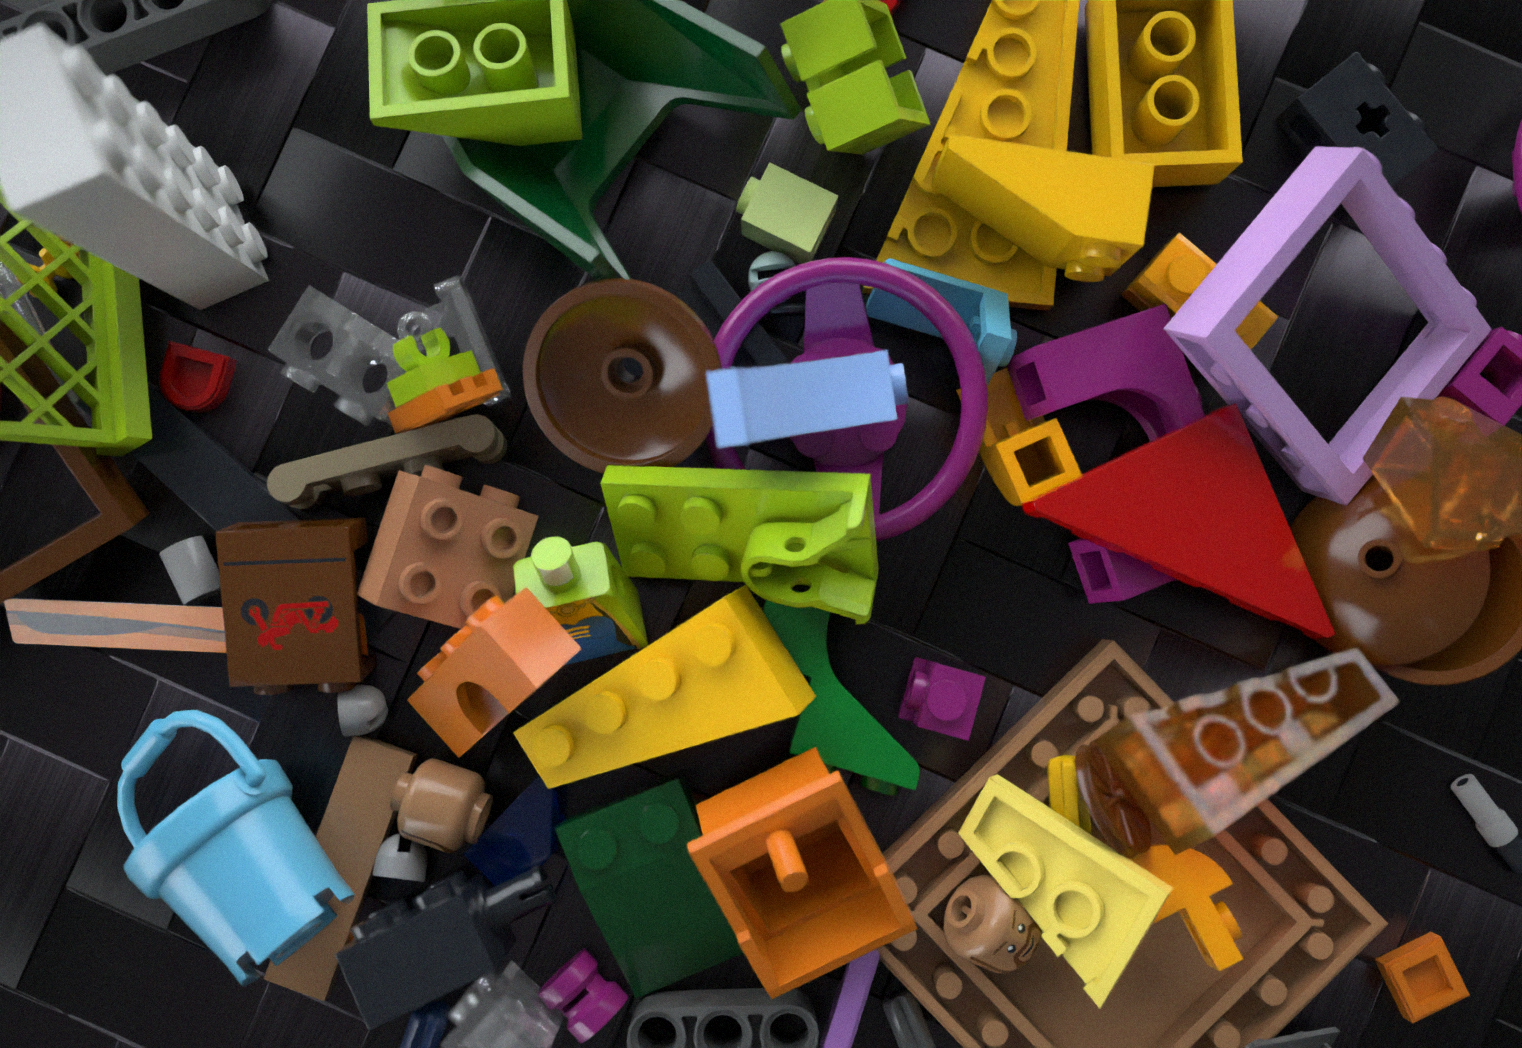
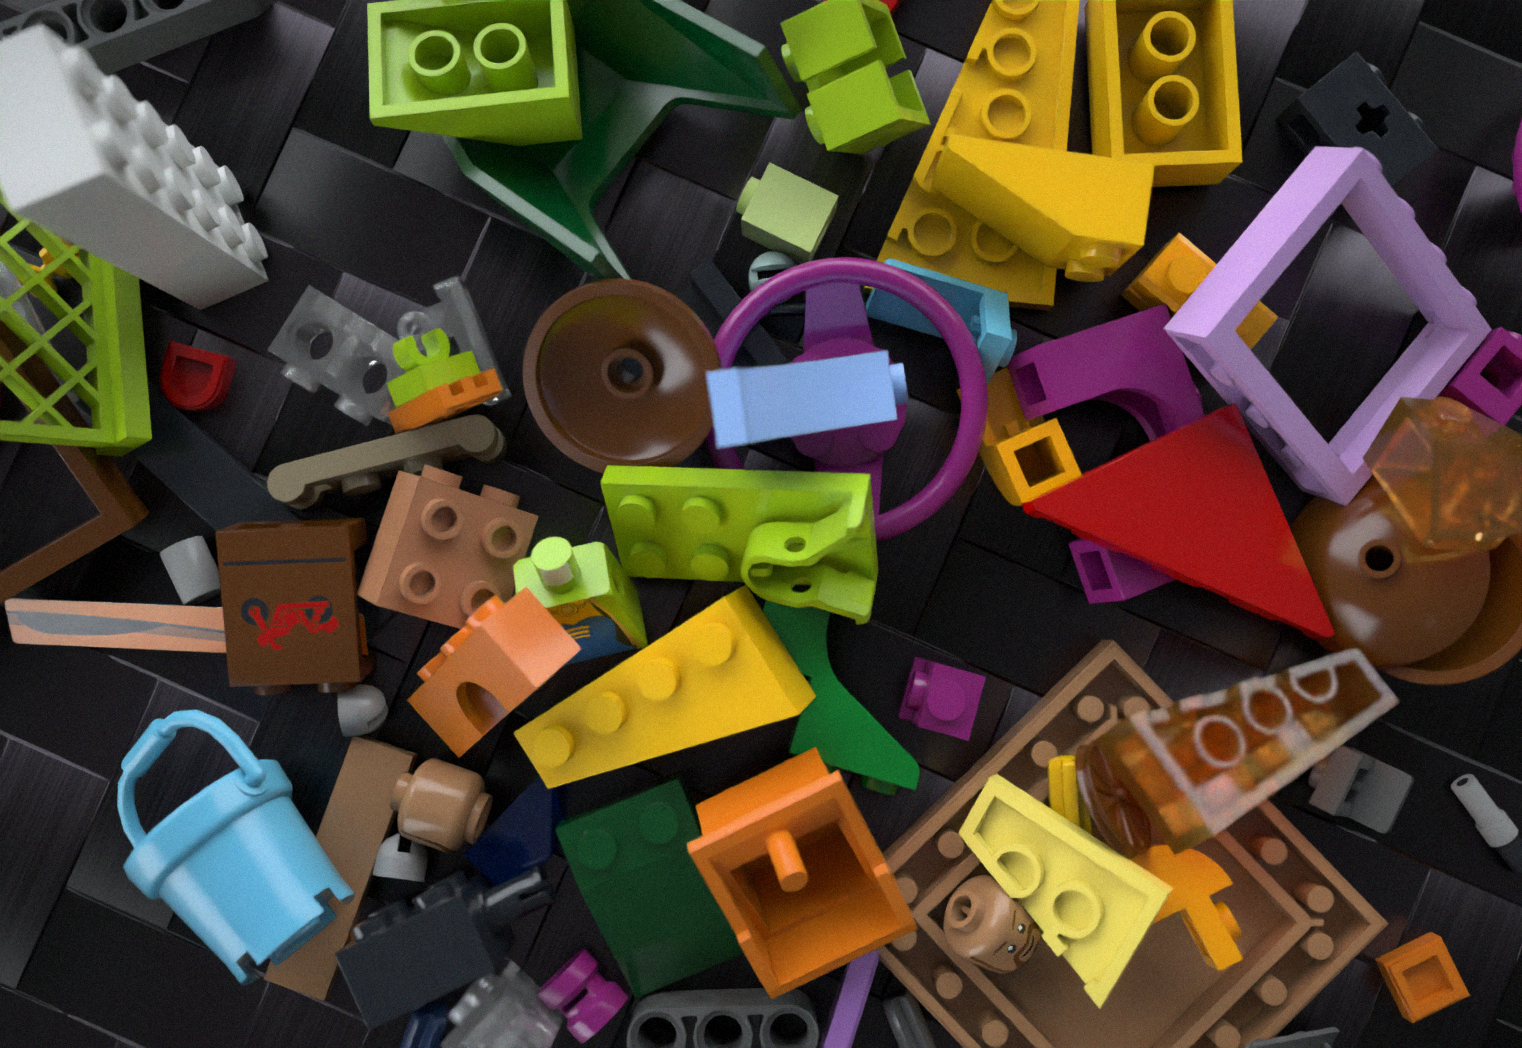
(1359, 788): none -> dark grey bracket

